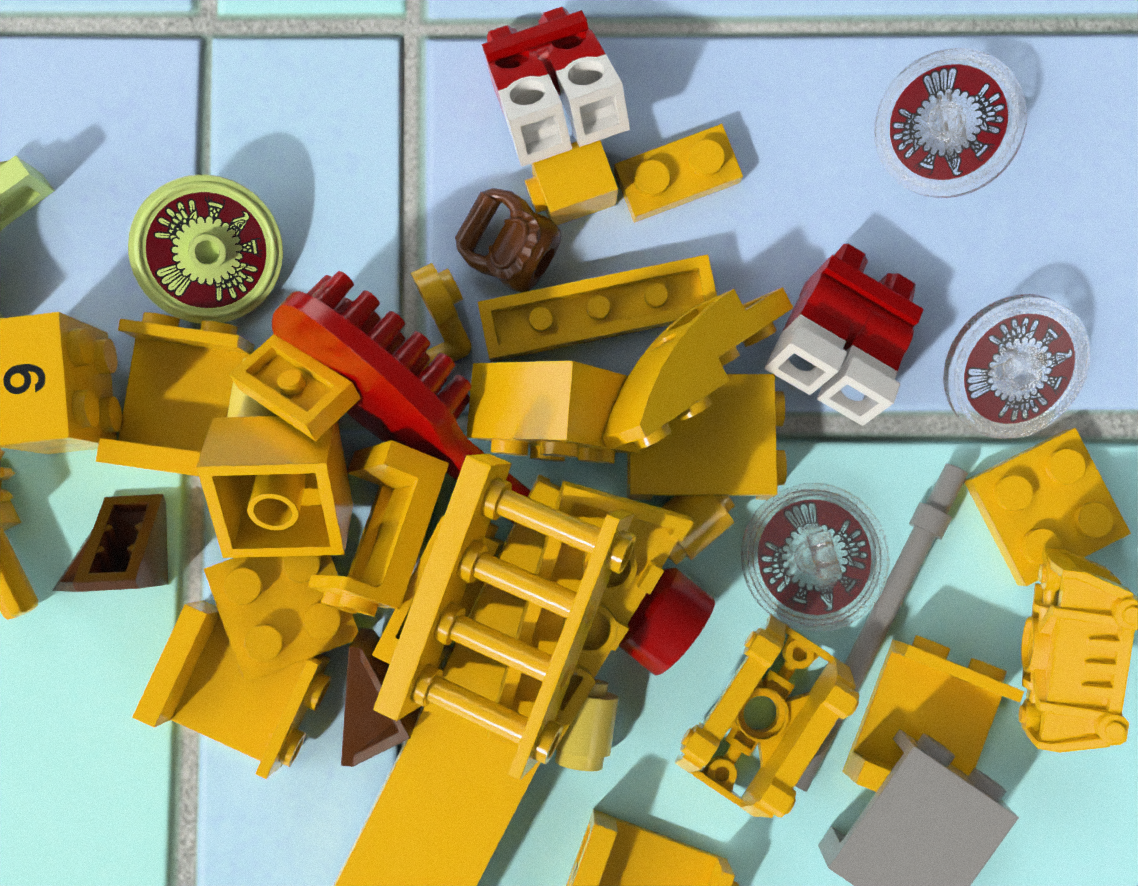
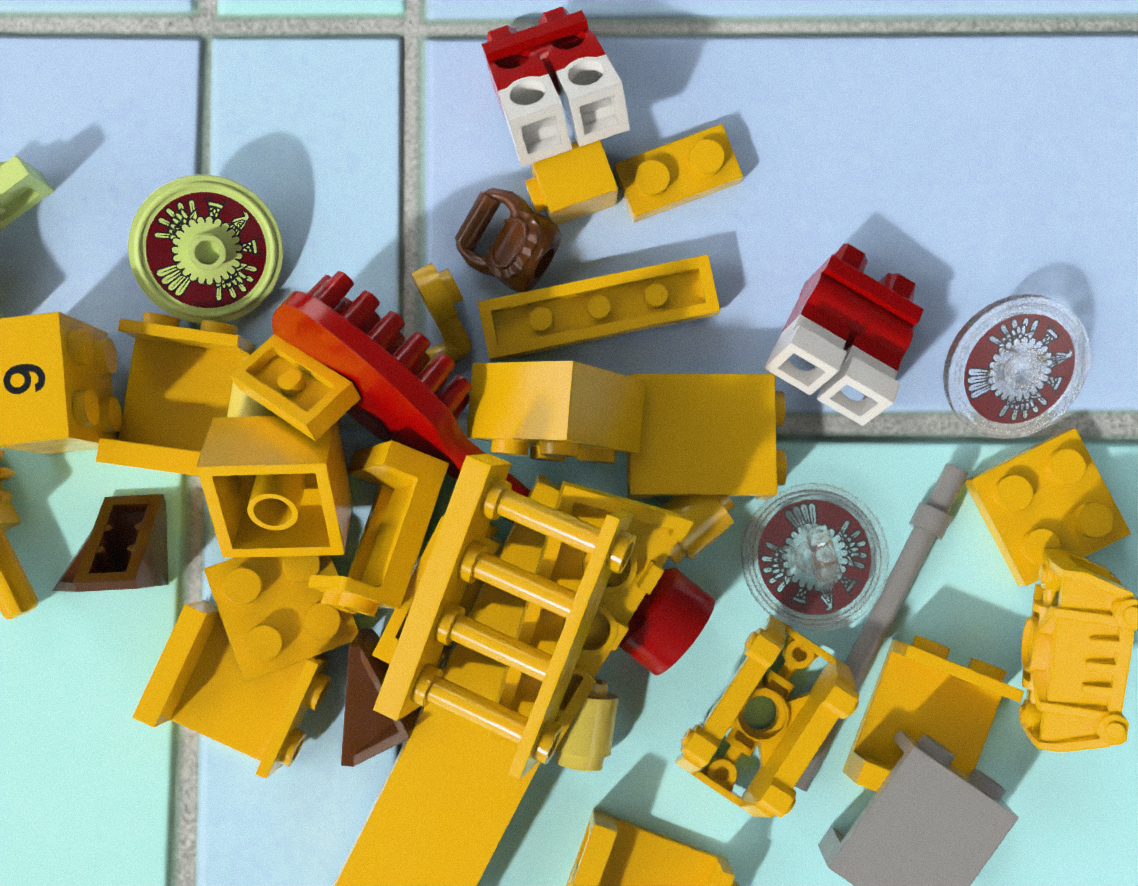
(688, 365): yellow slope -> none
(950, 123): clear shield -> none

